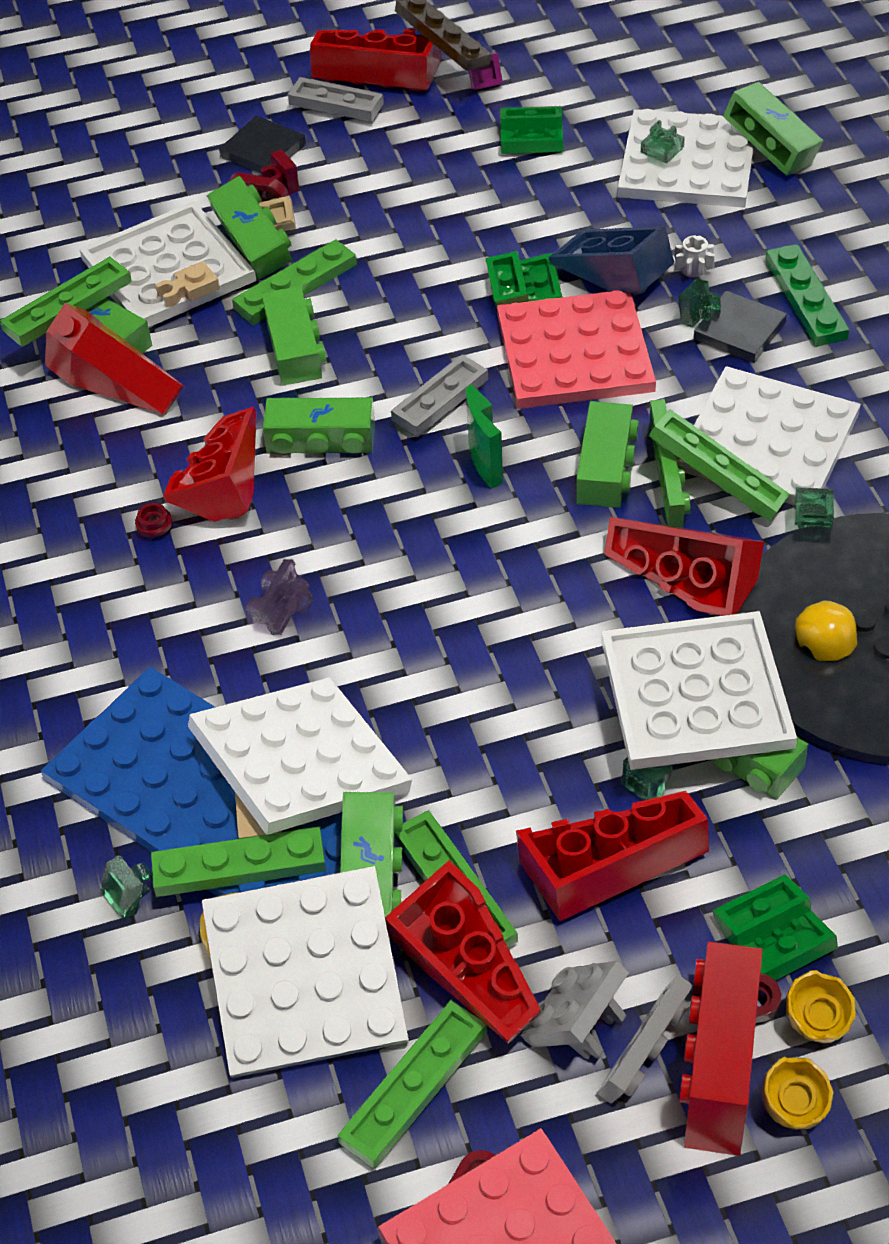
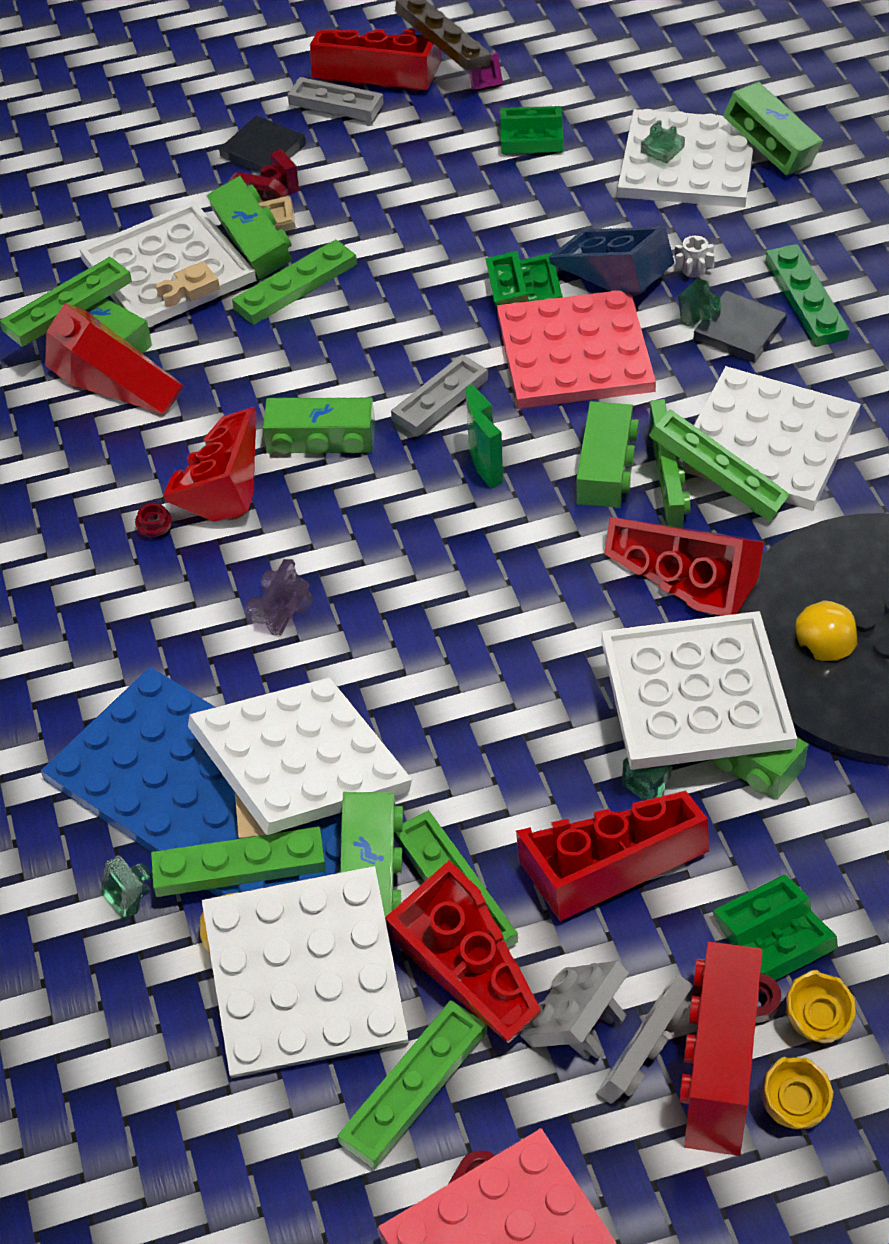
(293, 335): bright green brick -> none
(813, 507): clear green tile -> none

